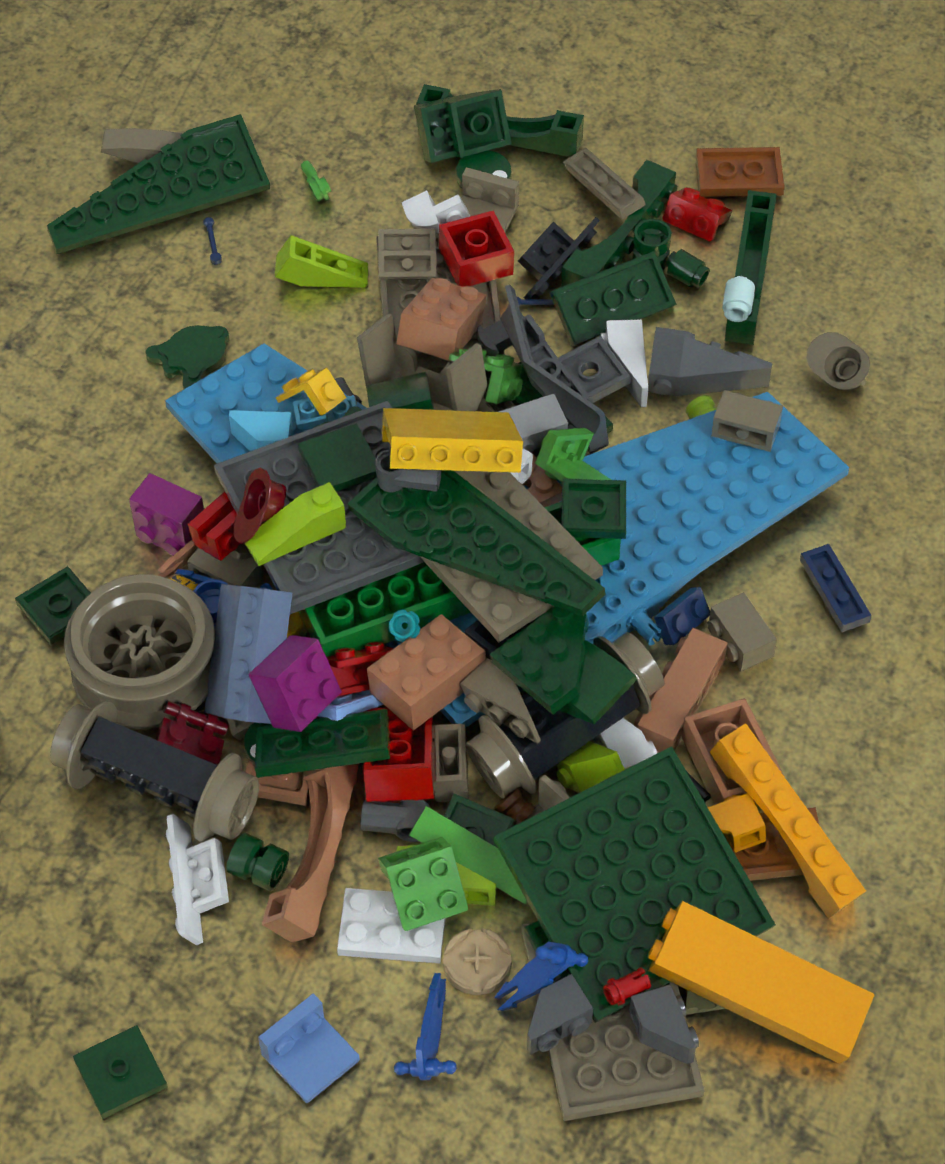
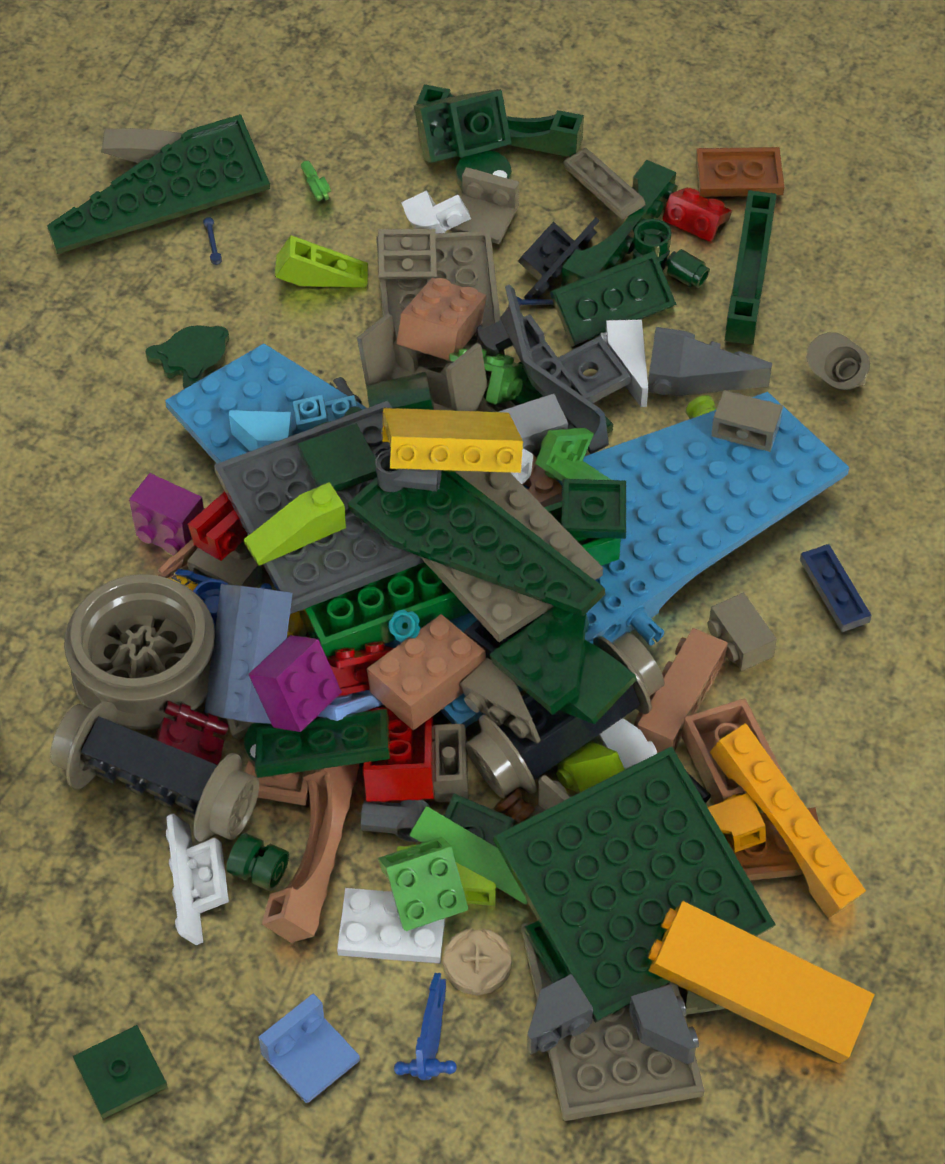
(53, 603): dark green plate -> none
(260, 502): dark red piece -> none
(318, 386): yellow bracket -> none
(476, 249): red brick -> none
(539, 972): blue piece -> none
(629, 985): red pin -> none
(682, 615): dark blue plate -> none
(738, 298): light aqua brick -> none

